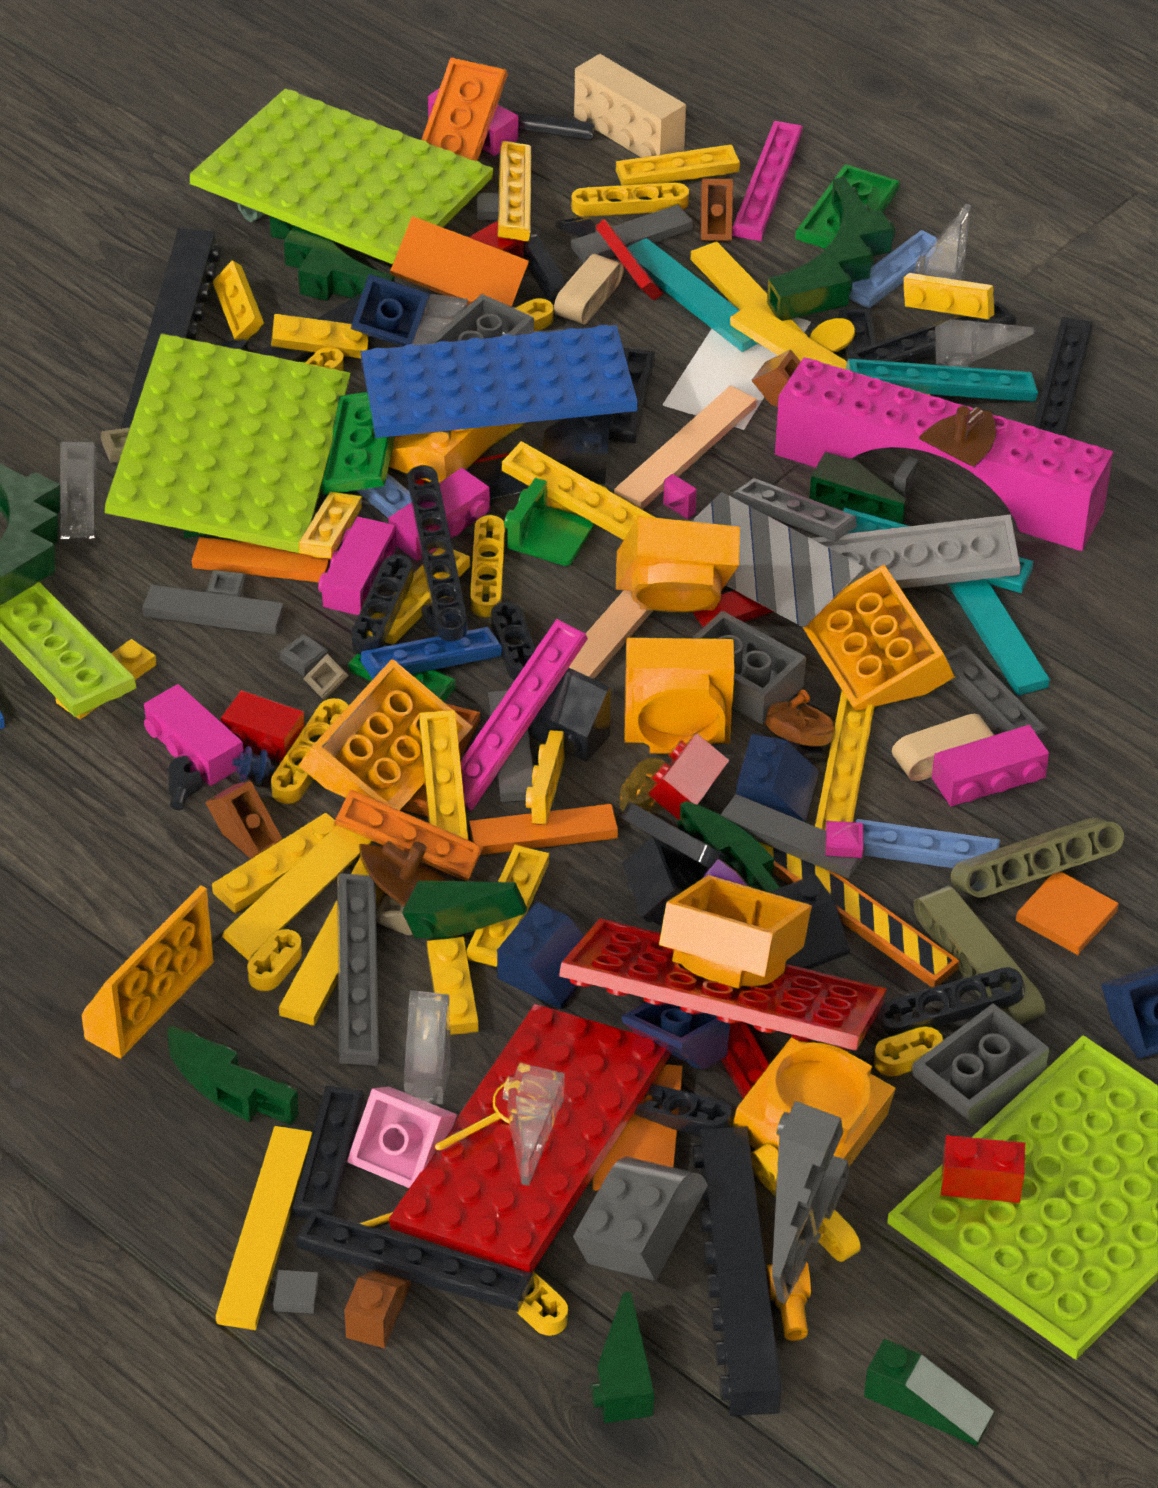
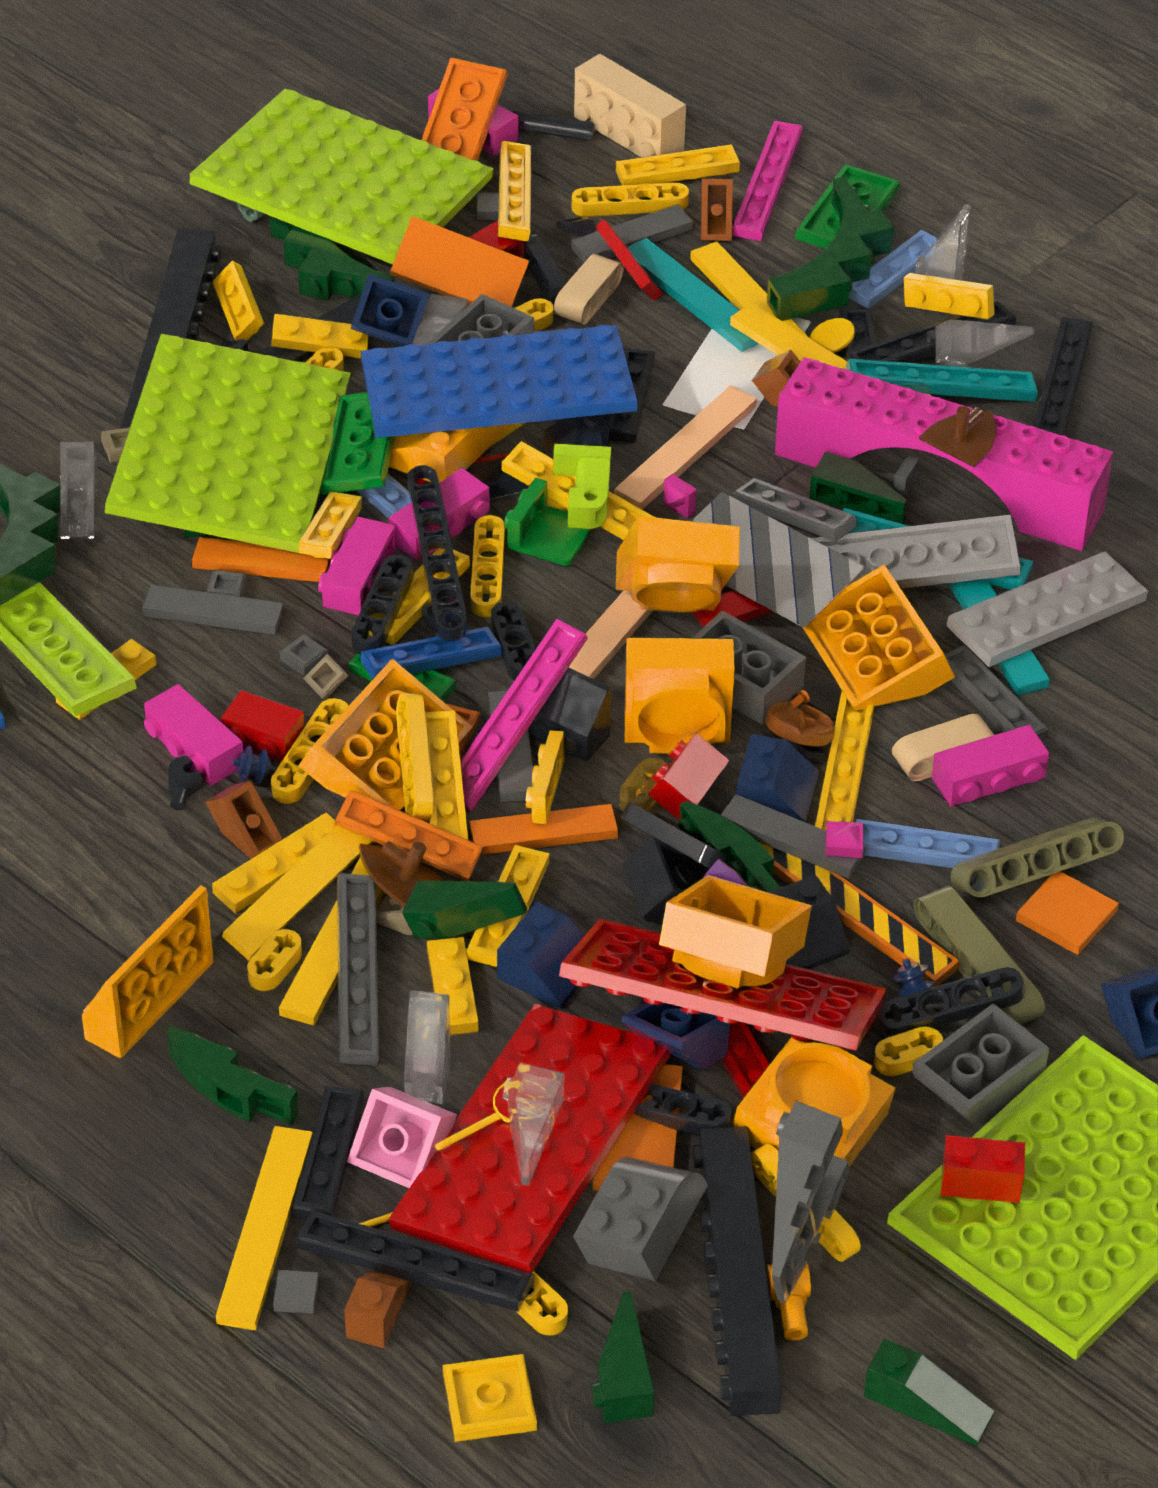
(414, 756): none -> yellow beam
(489, 1397): none -> yellow tile
(590, 495): none -> lime piece
(912, 978): none -> dark blue wheel
(1046, 608): none -> light grey plate

